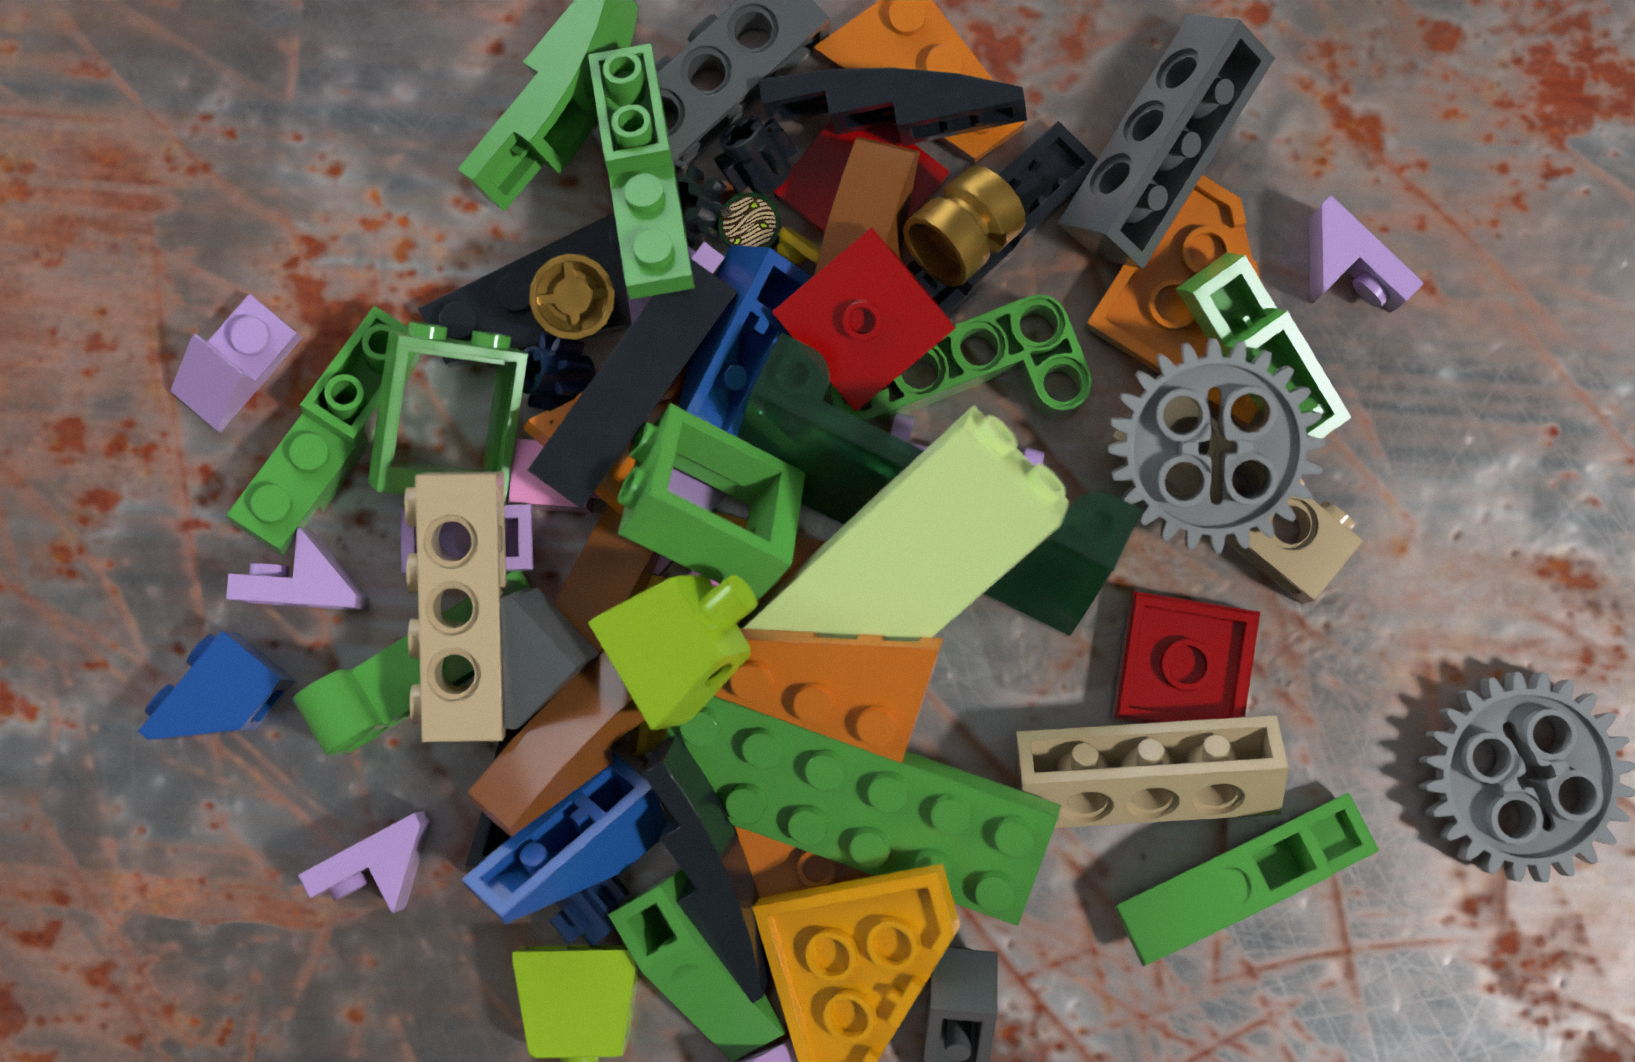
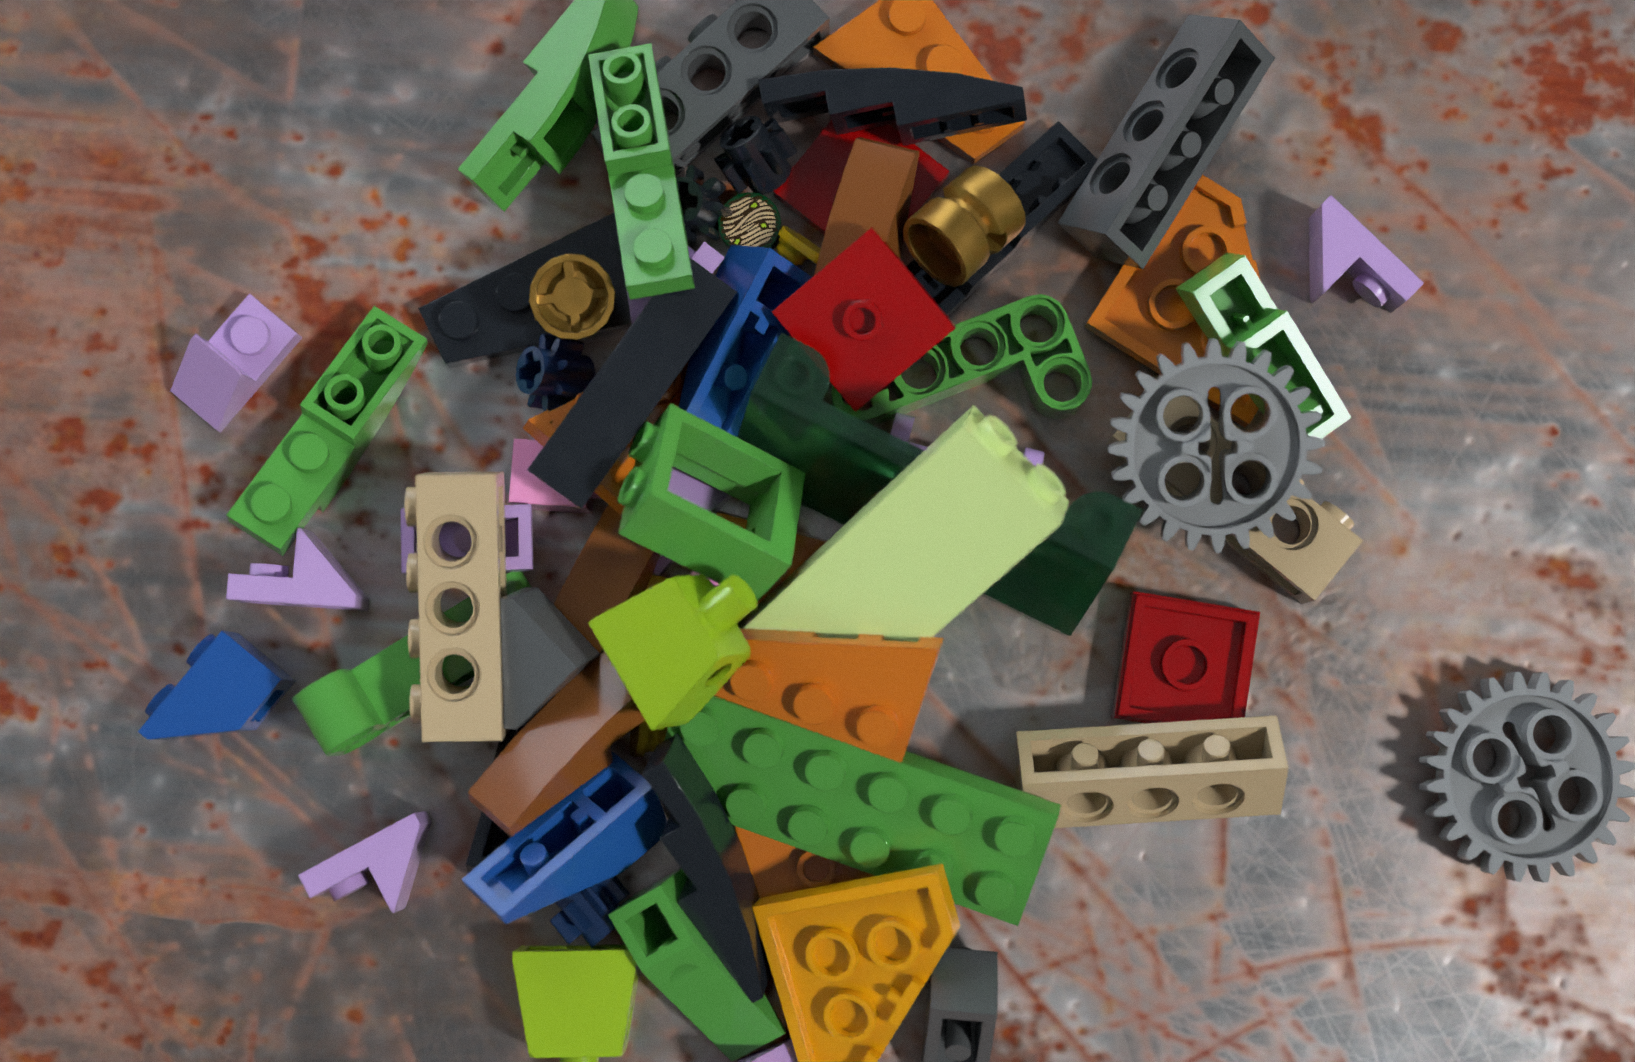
(424, 338): bright green window -> none
(1246, 879): bright green slope -> none

